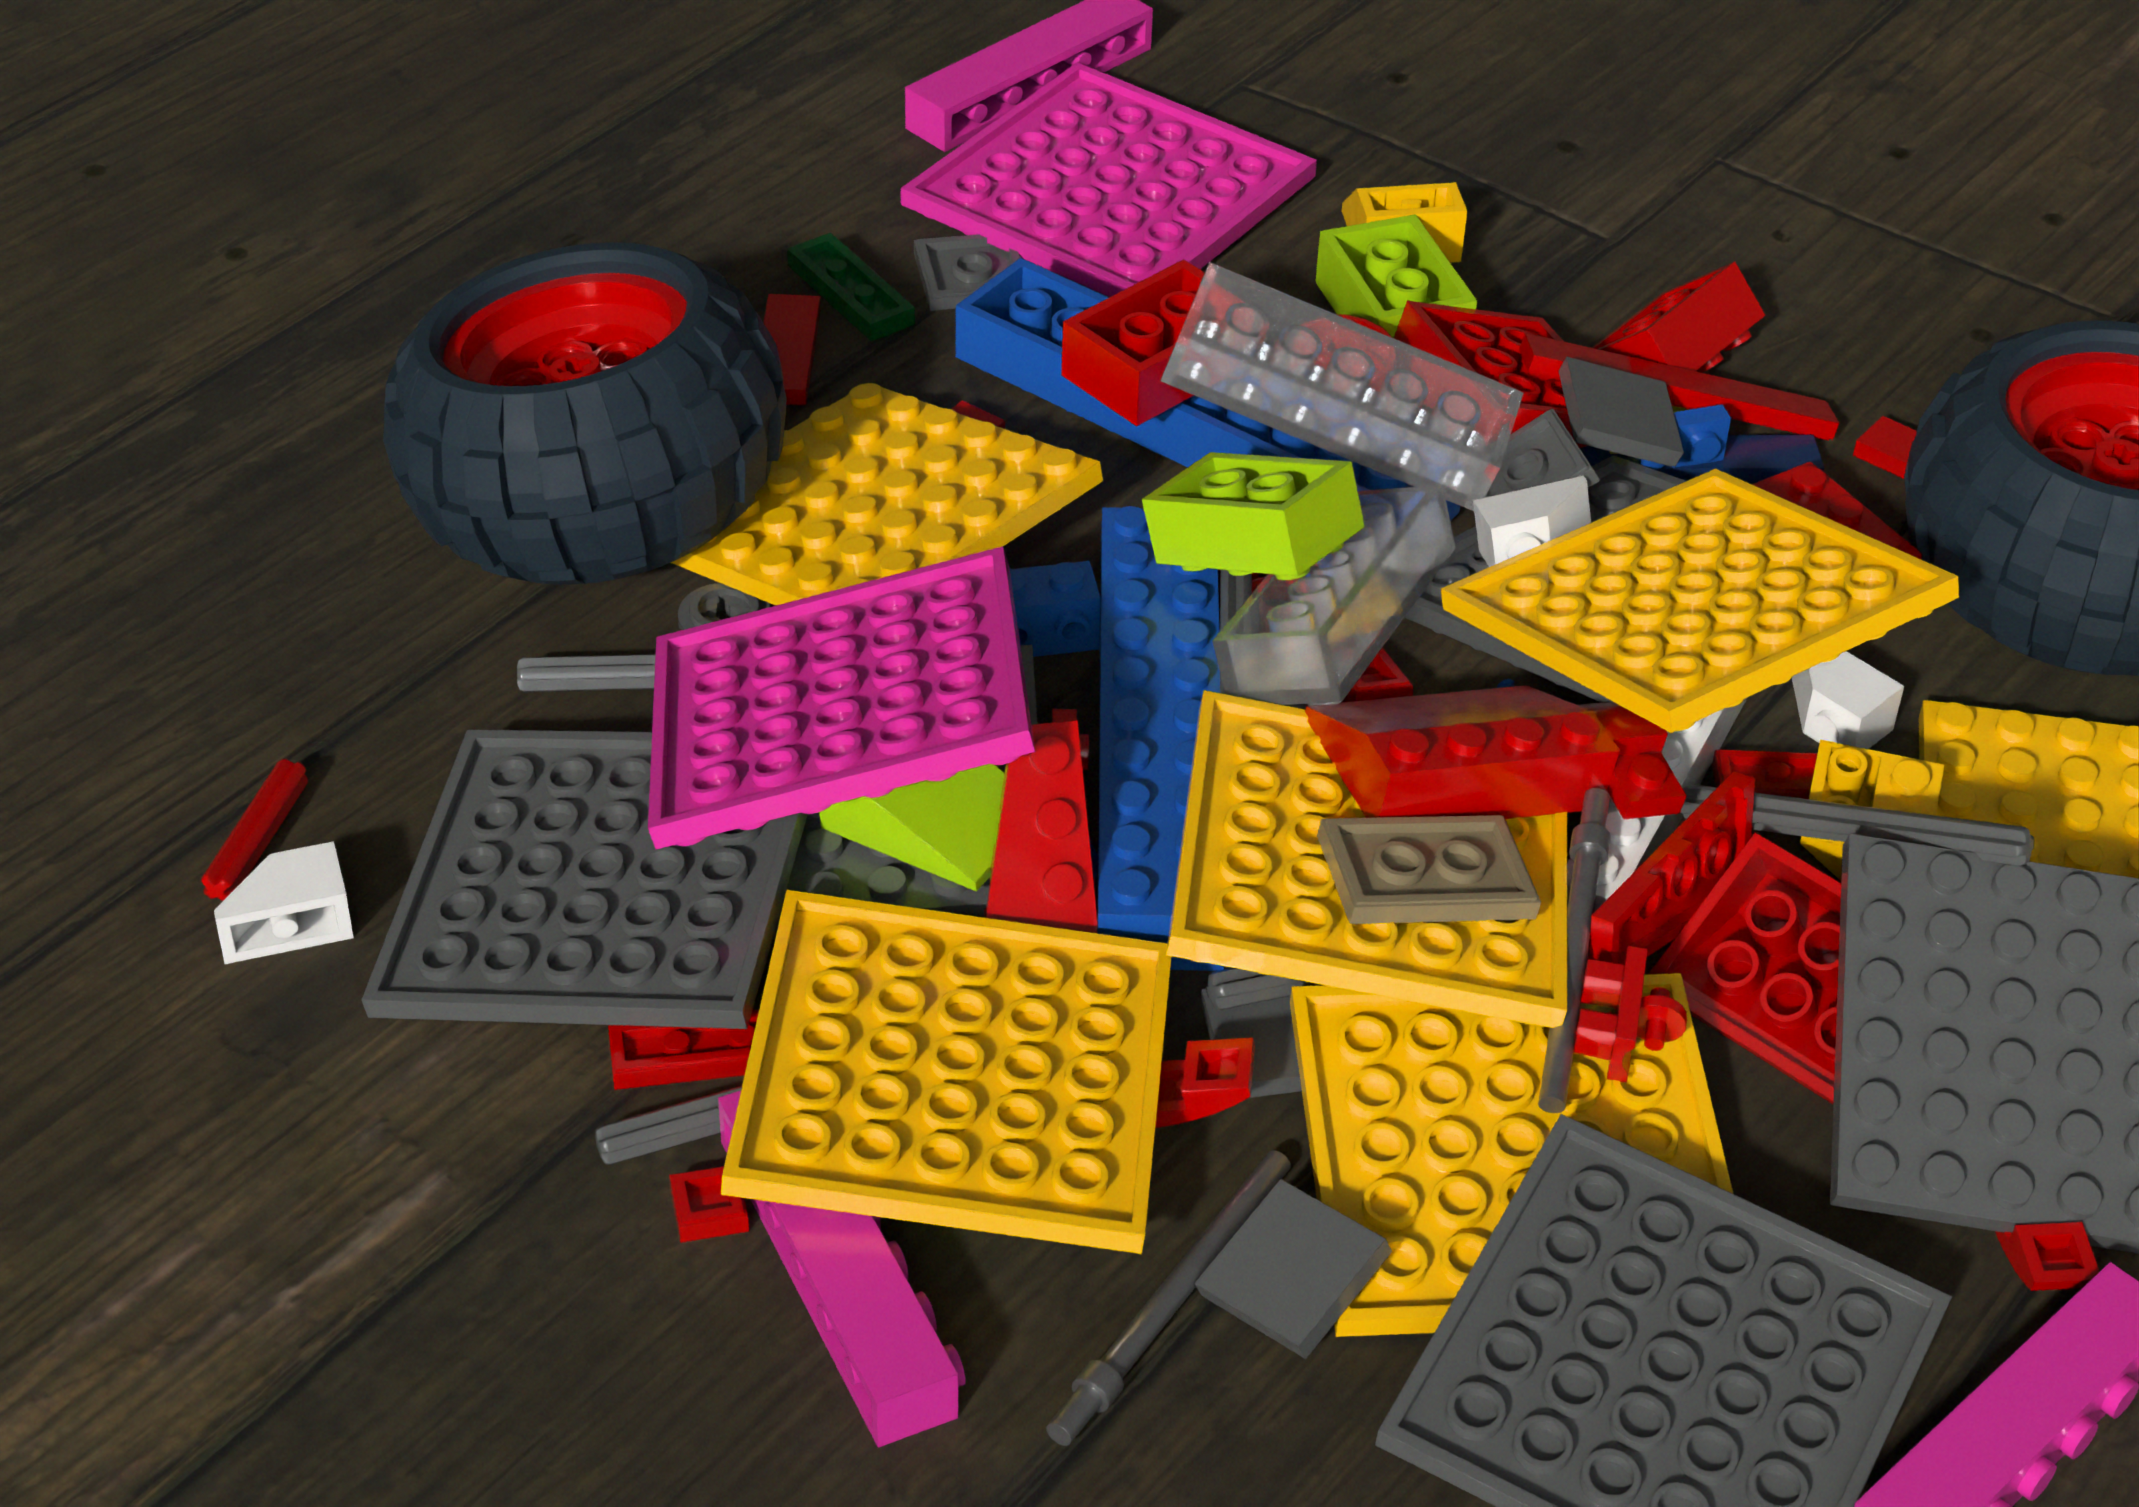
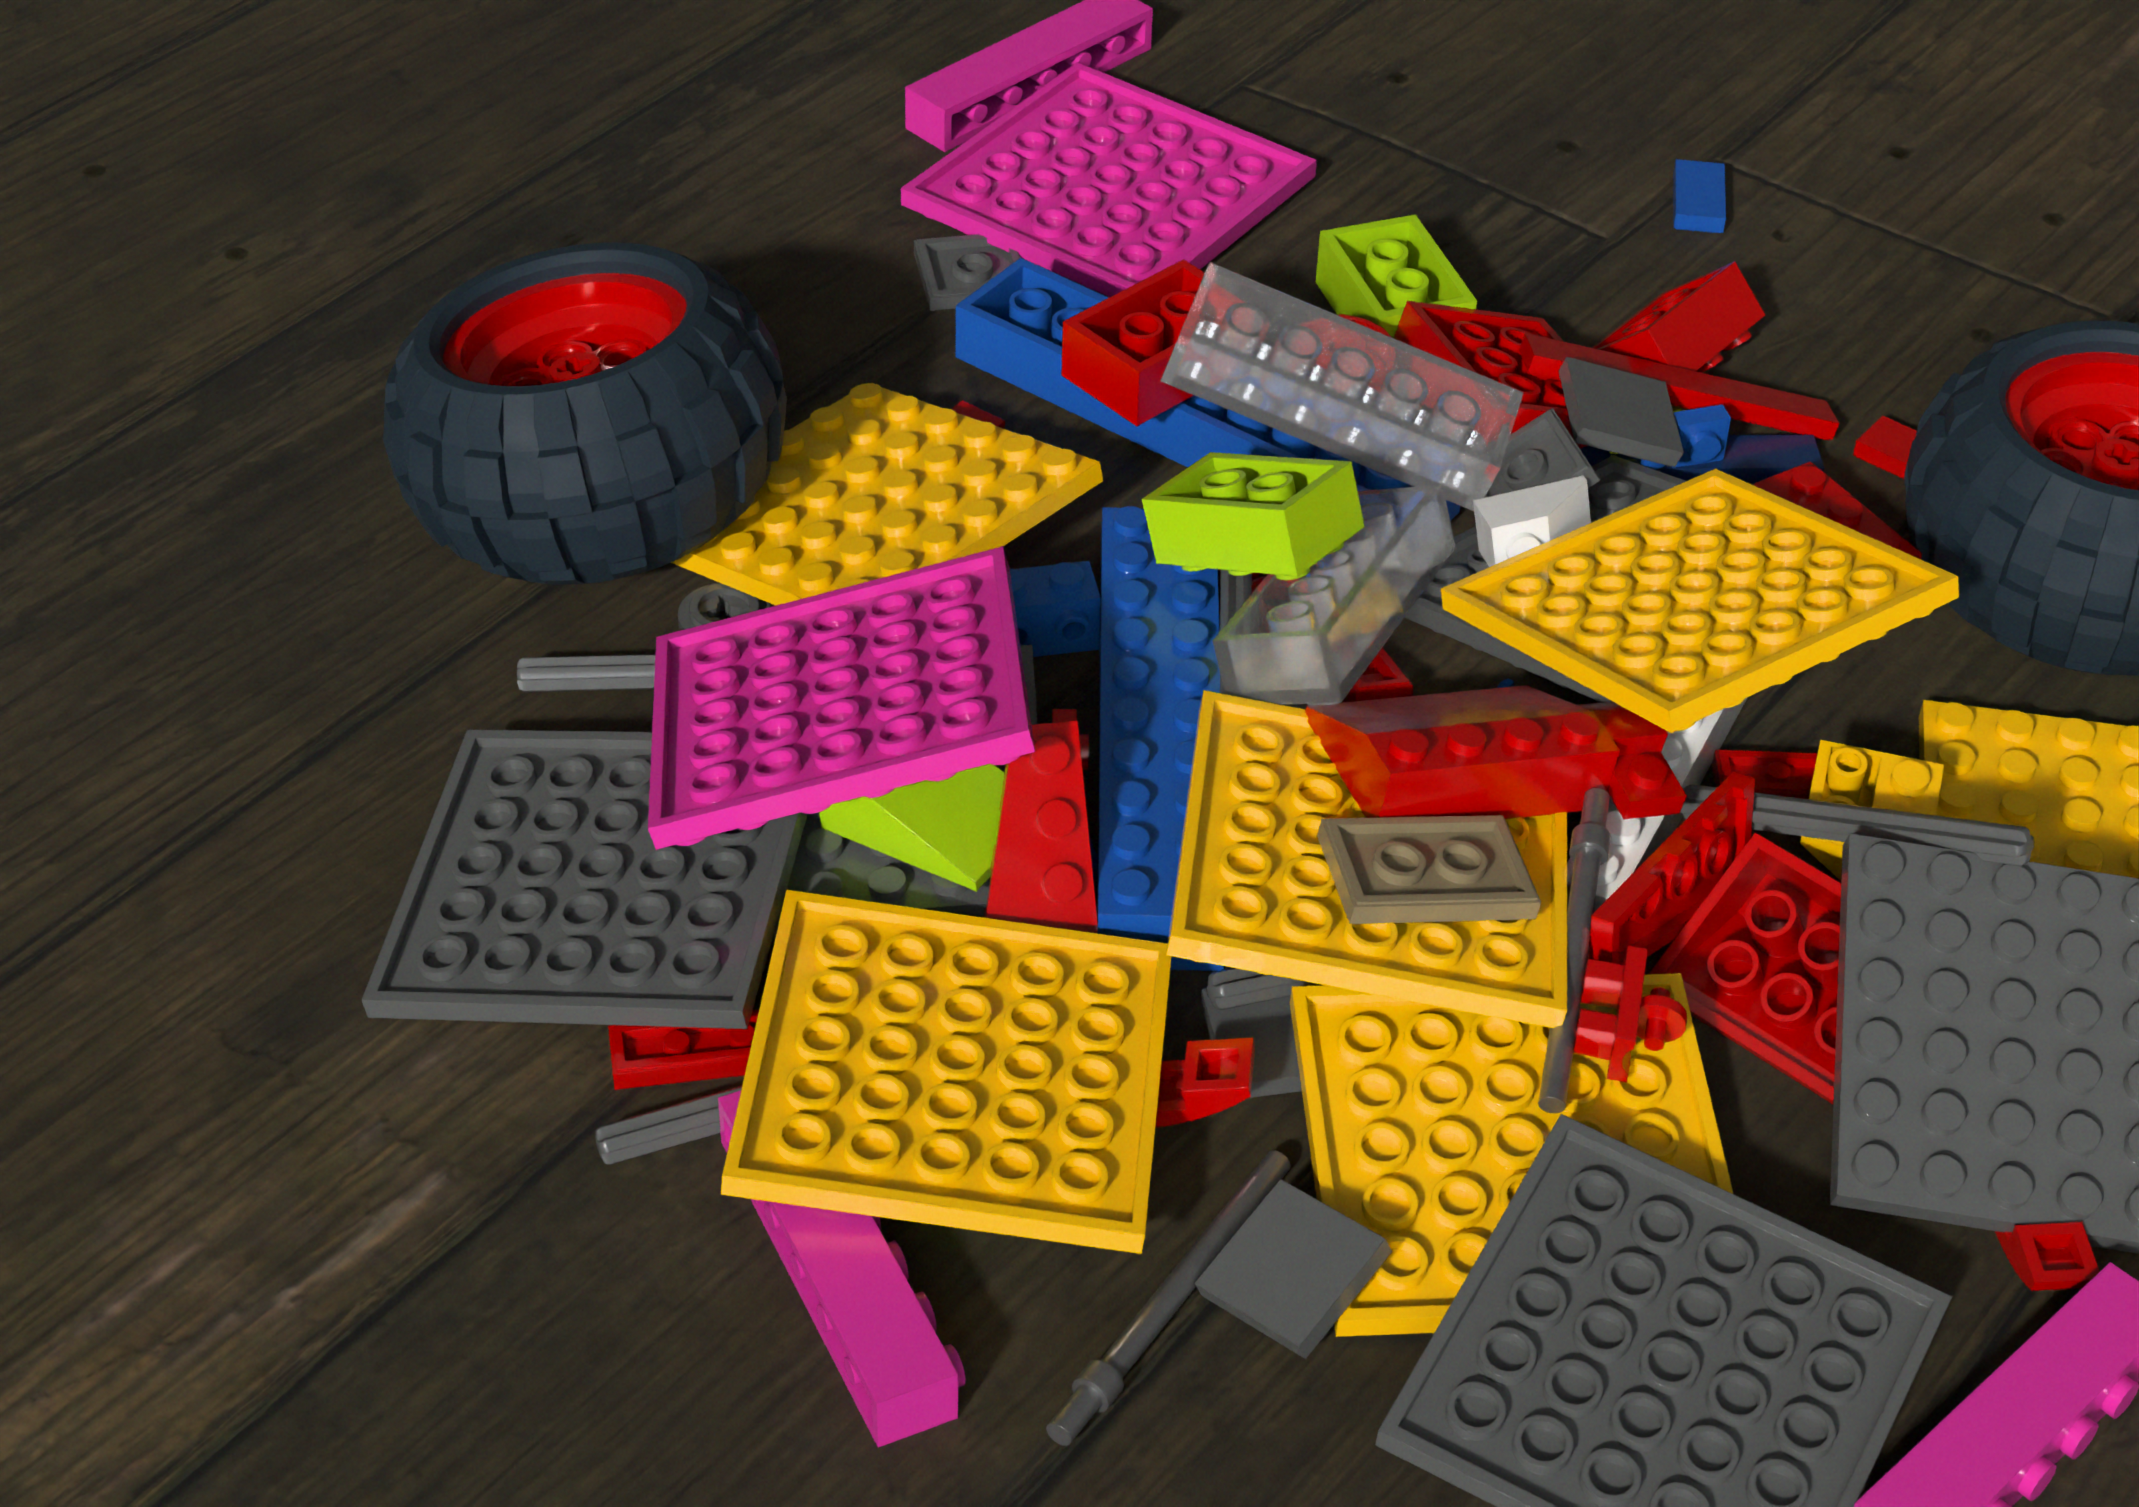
(255, 829): red axle -> none
(285, 905): white slope -> none
(702, 1209): red tile -> none
(794, 327): red tile -> none
(851, 286): dark green plate -> none
(1436, 206): yellow slope -> none
(1699, 196): none -> blue tile
(1846, 701): white slope -> none

